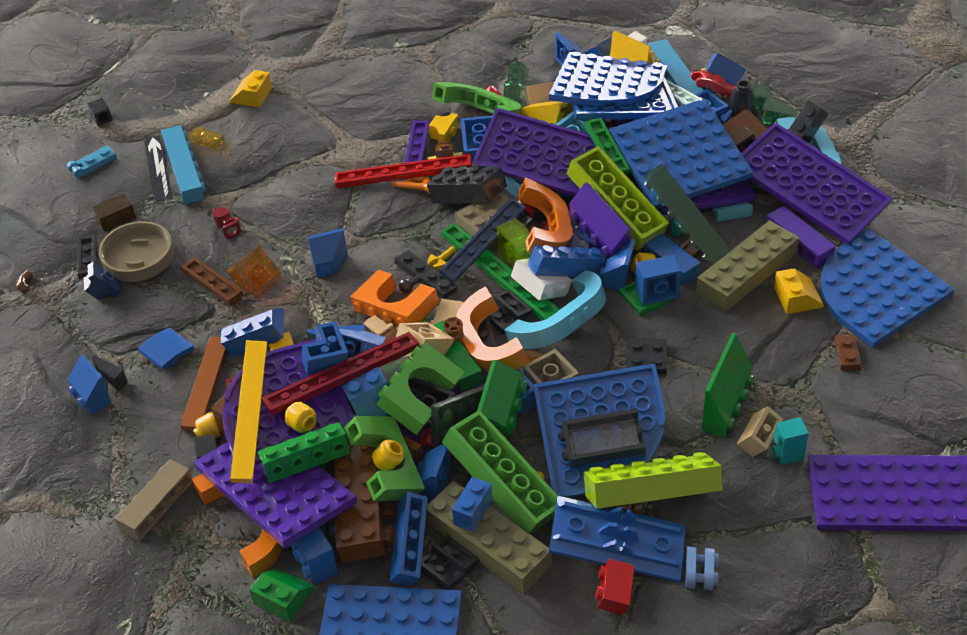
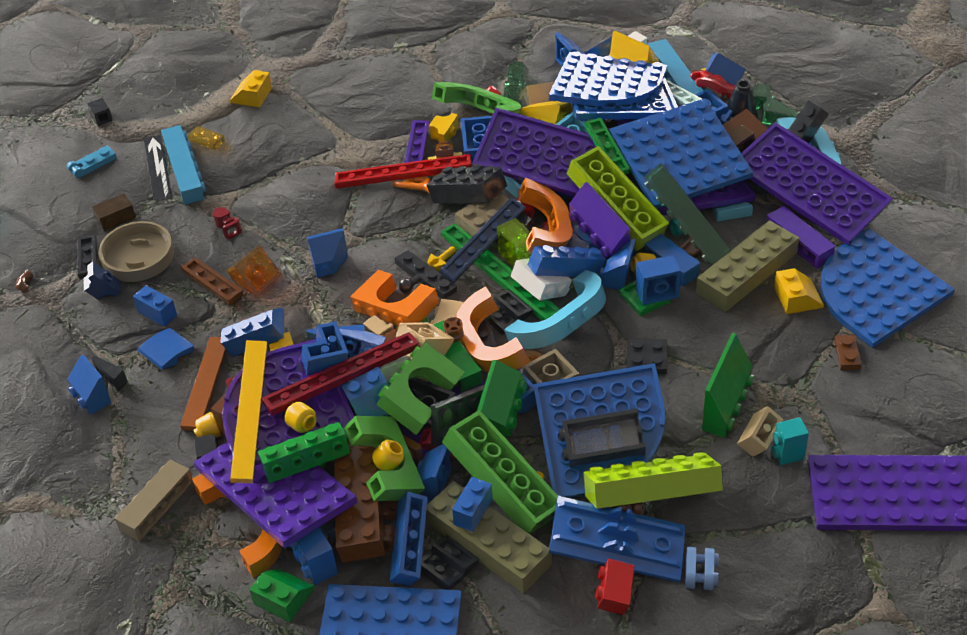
(155, 305): none -> blue brick

